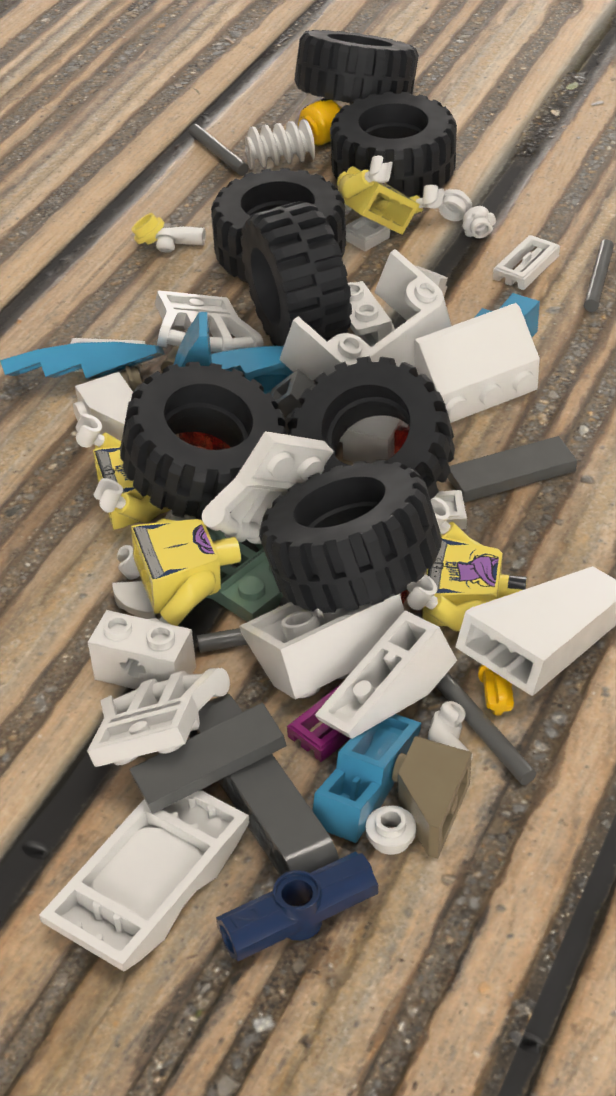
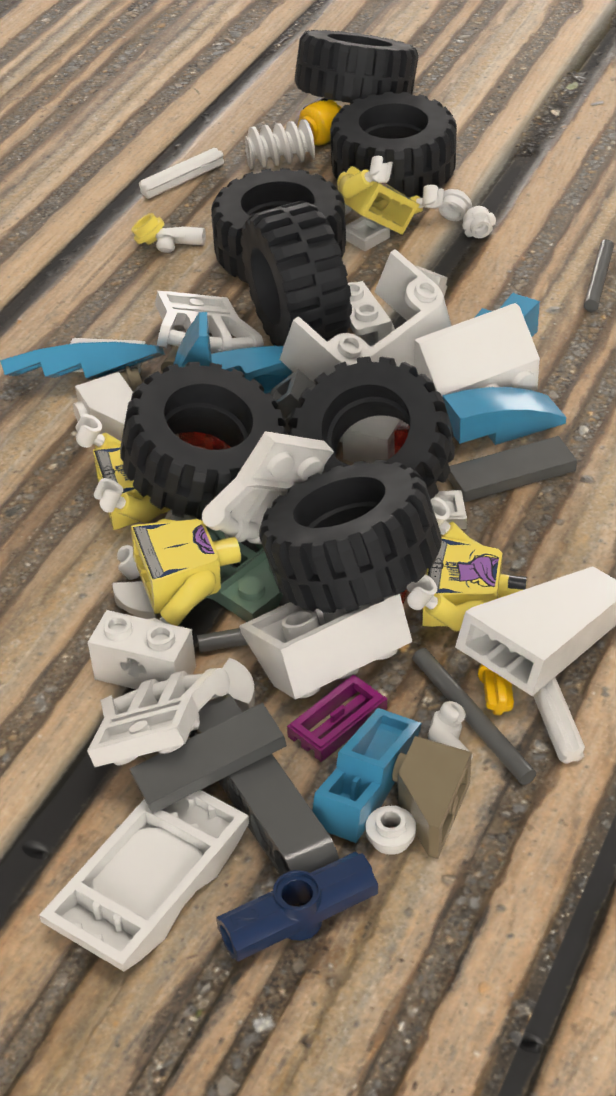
(181, 173): none -> white axle
(218, 149): dark grey bar -> none
(241, 684): none -> white tile
(390, 677): white slope -> none
(500, 413): none -> dark azure slope
(532, 263): white tile -> none
(559, 723): none -> white axle

